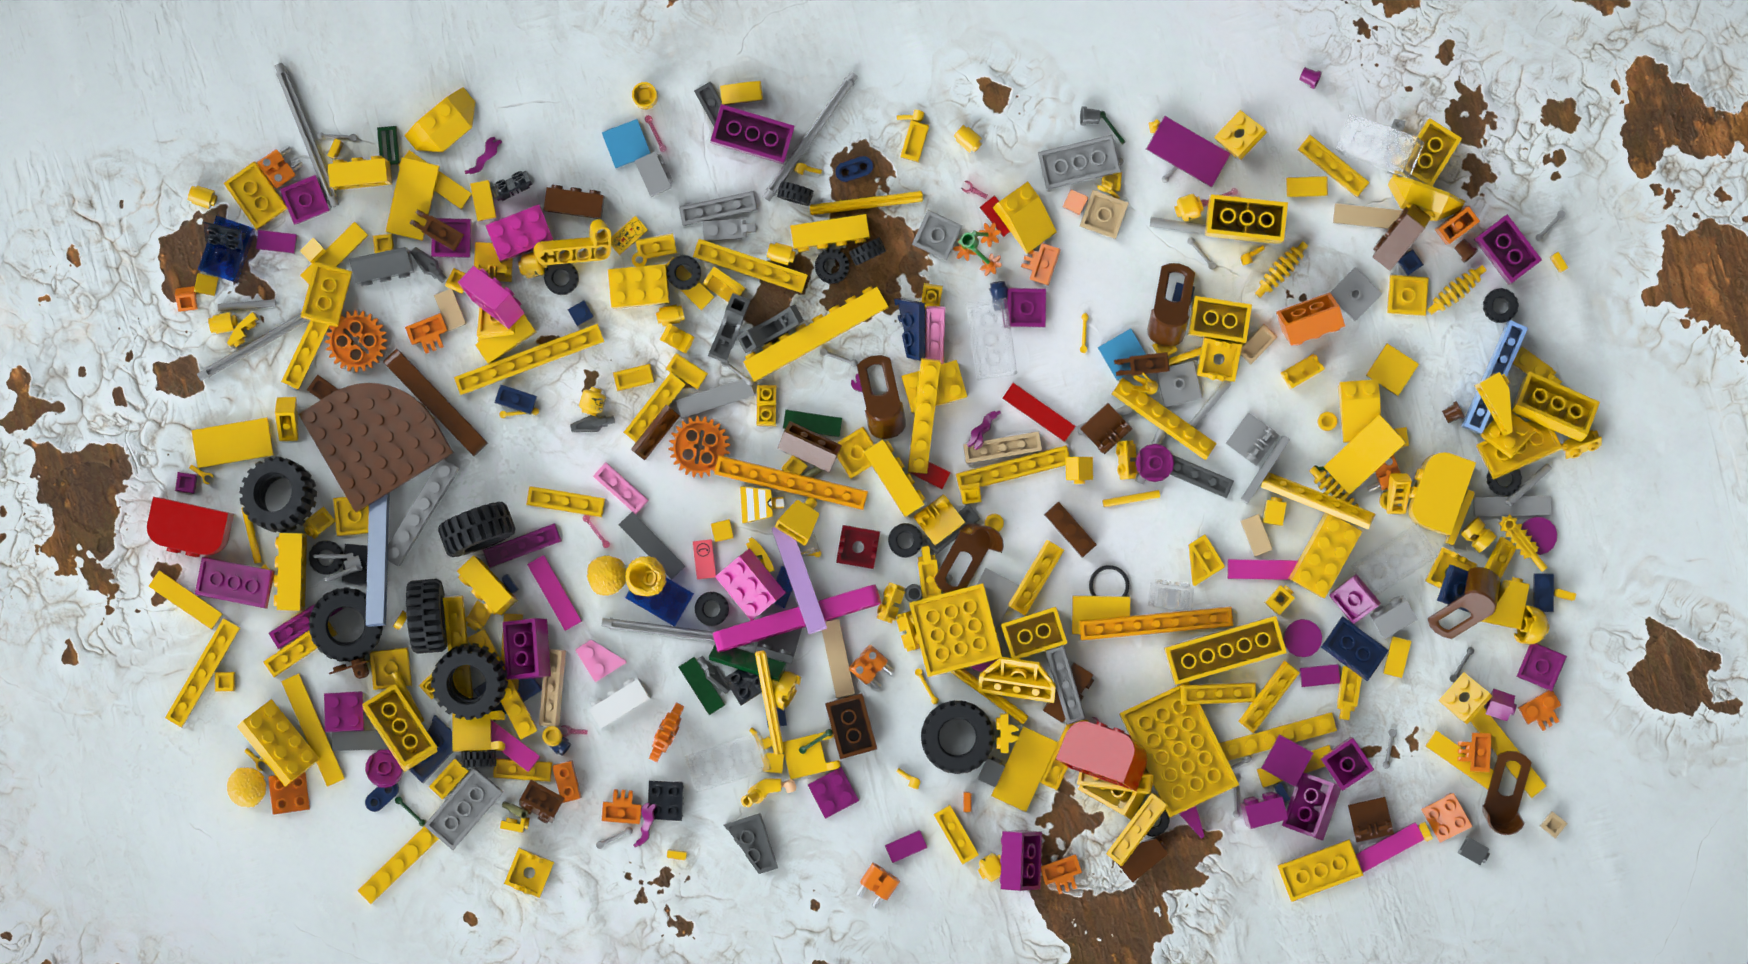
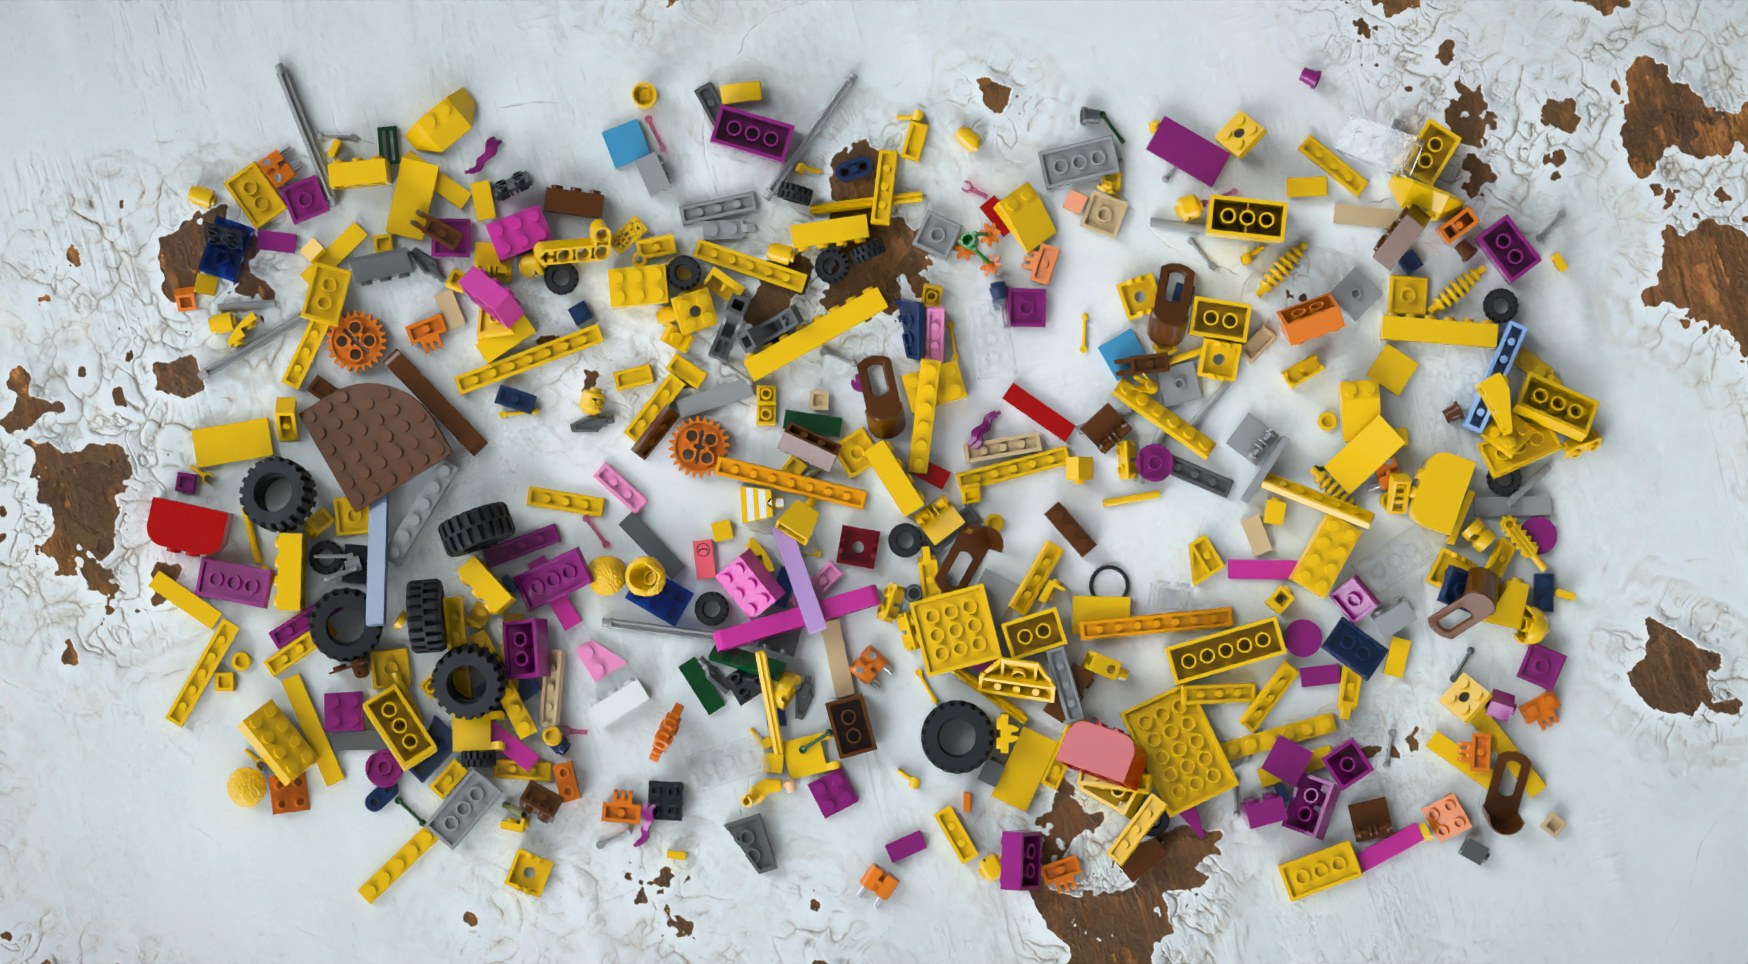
(241, 661): none -> yellow tile
(554, 579): none -> magenta tile
(683, 304): none -> yellow piece
(803, 698): none -> dark grey piece
(819, 400): none -> tan plate
(822, 580): none -> bright pink tile
(884, 187): none -> yellow tile
(950, 325): none -> yellow hinge
(1047, 592): none -> yellow bracket
(1098, 663): none -> yellow torso
(1127, 290): none -> yellow piece
(1438, 331): none -> yellow brick

